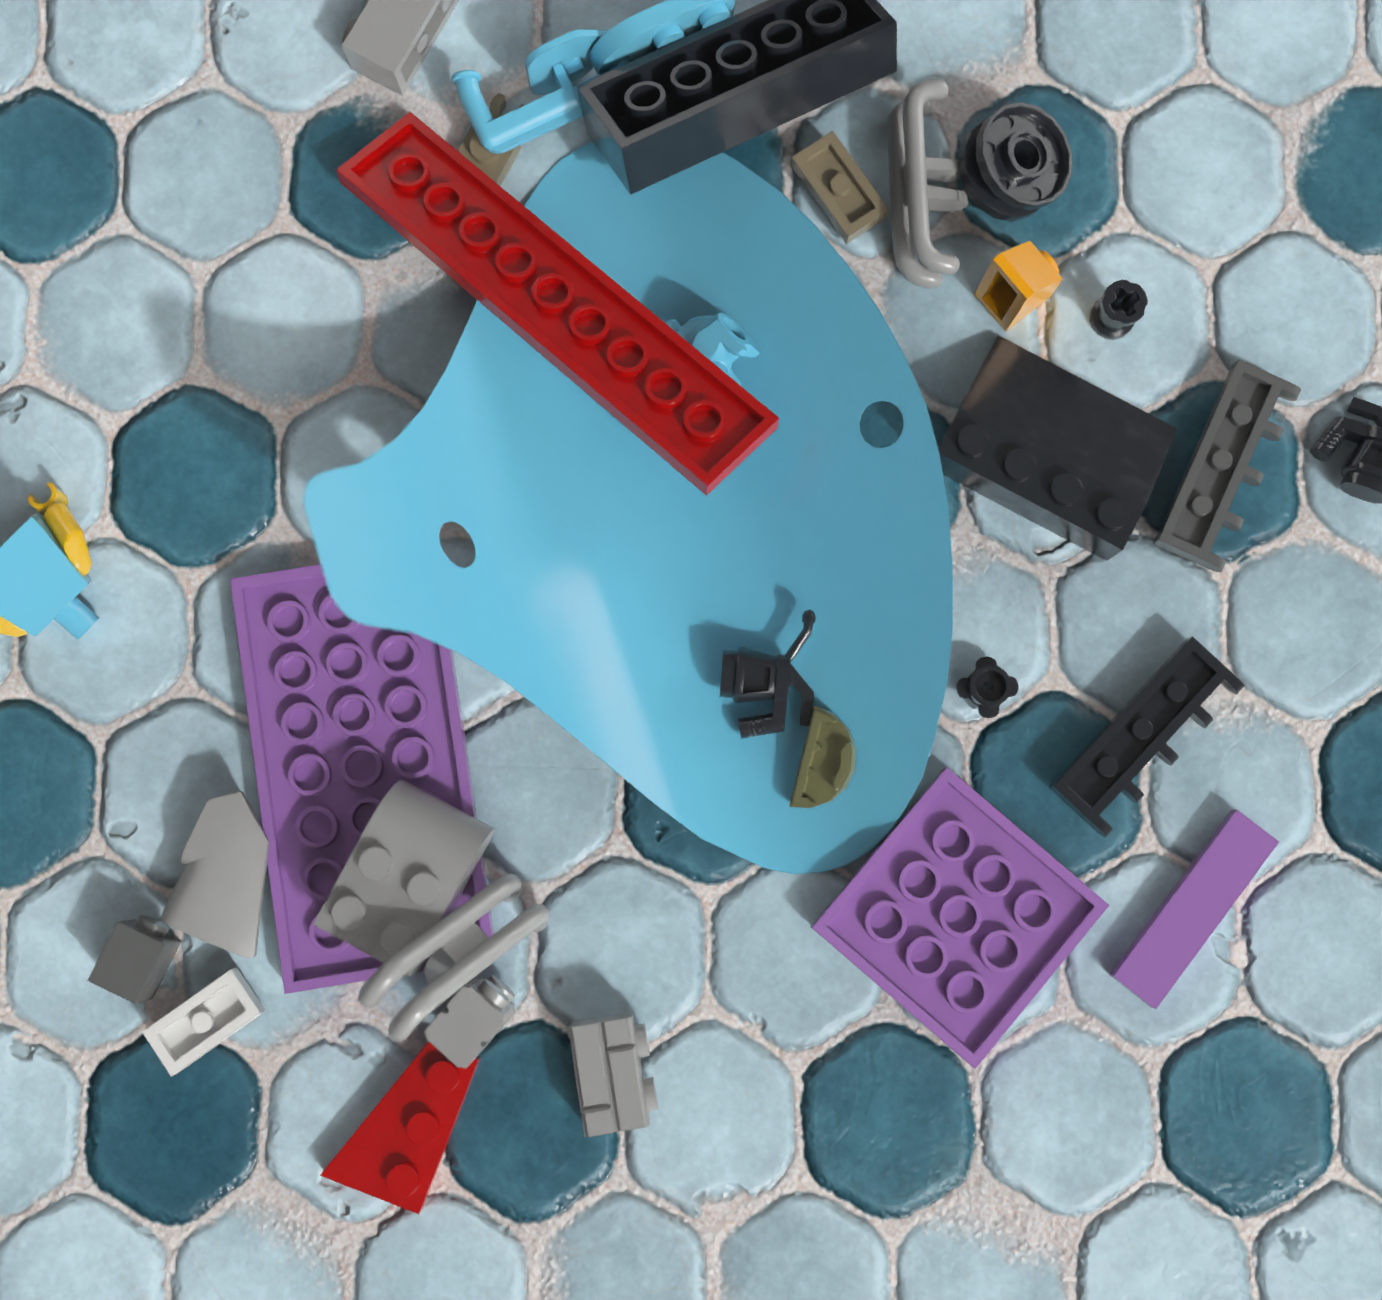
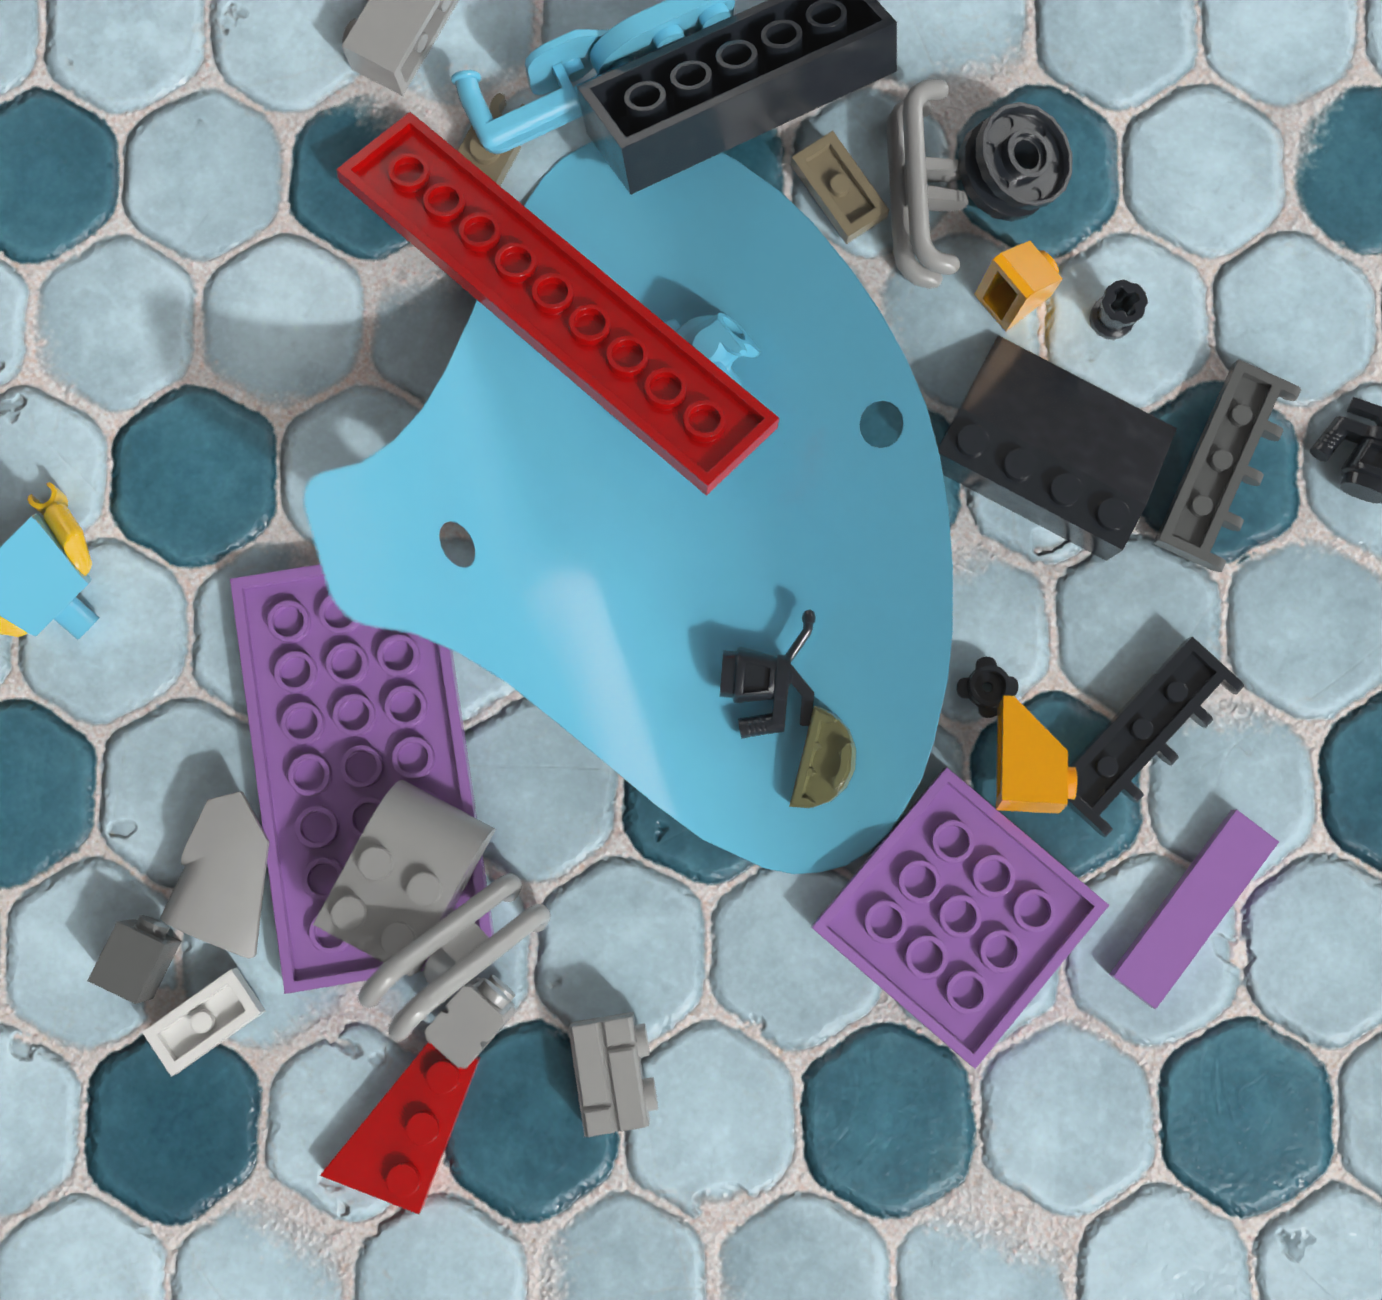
(1030, 763): none -> light orange slope

